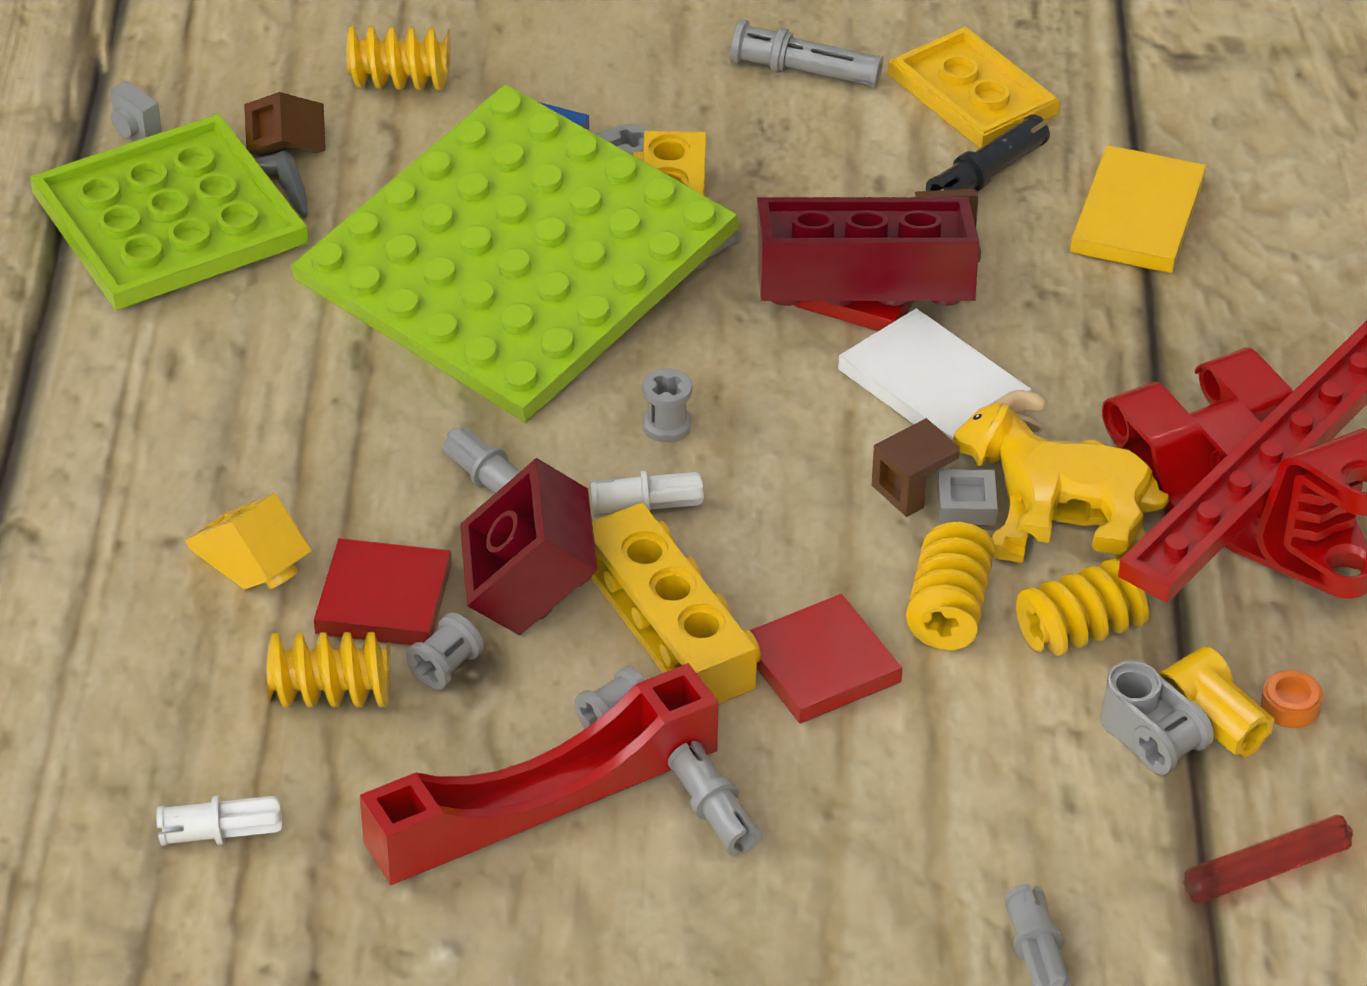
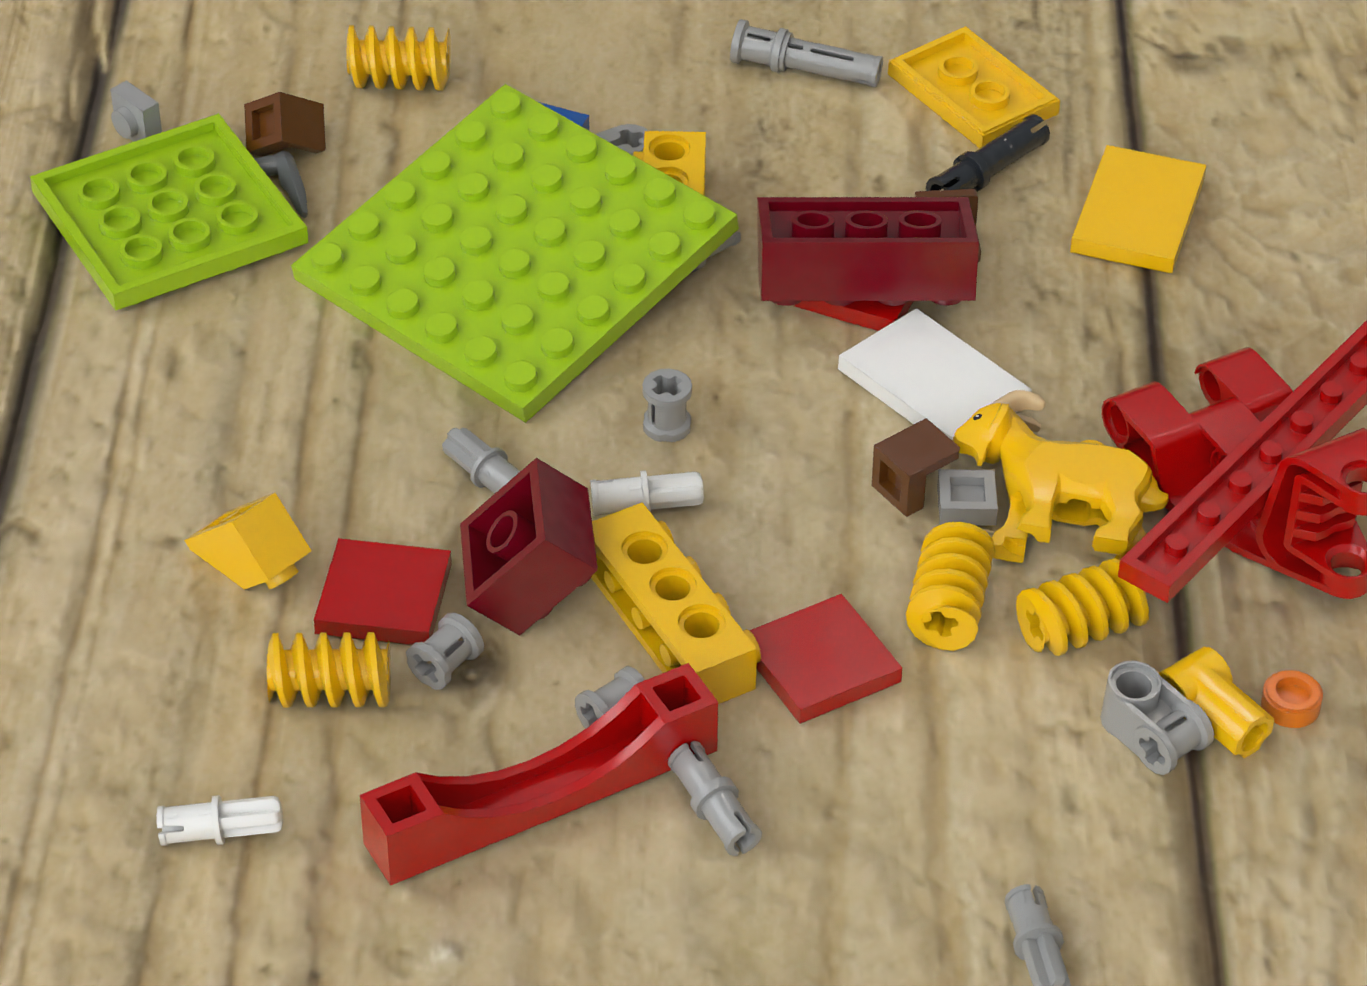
(1267, 858): clear red axle -> none

